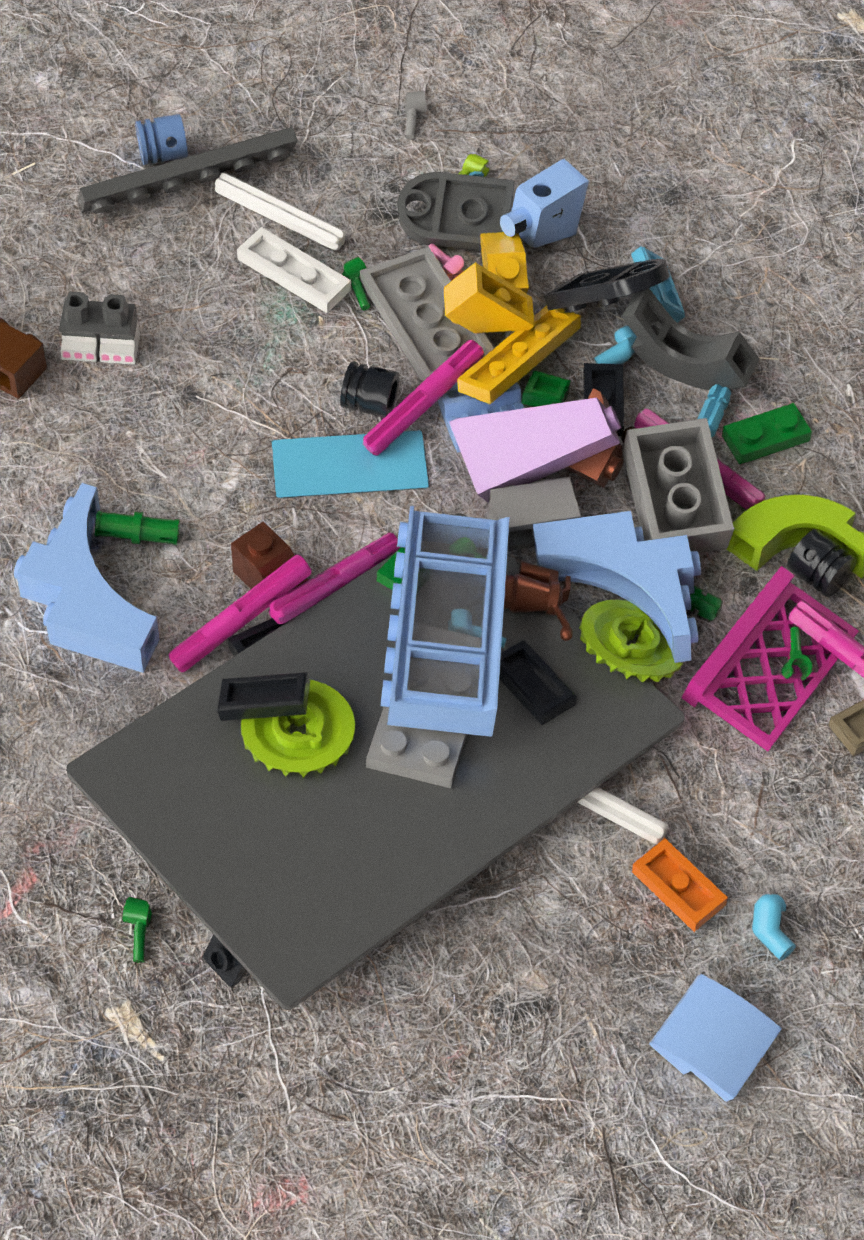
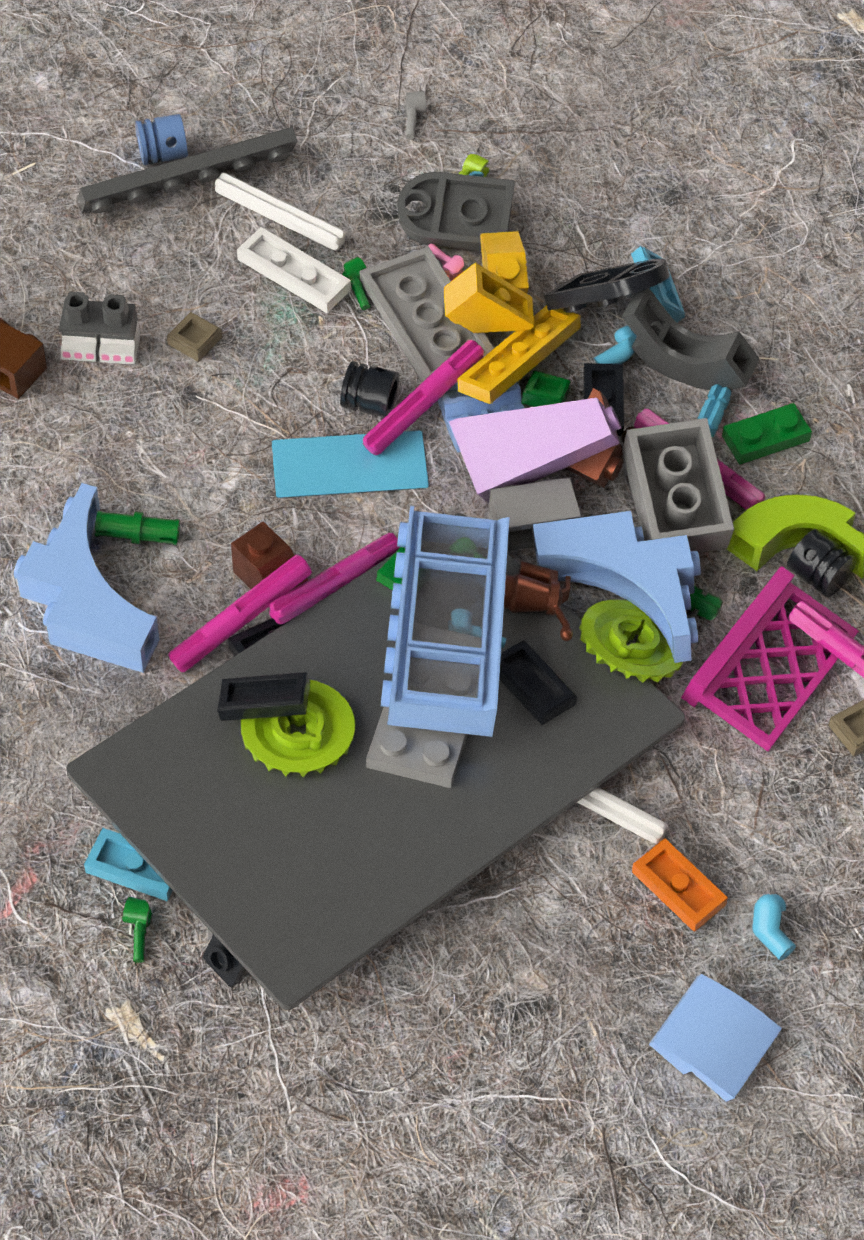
(120, 863): none -> medium azure plate
(194, 336): none -> dark tan tile
(547, 206): light blue torso -> none
(797, 657): green hand -> none

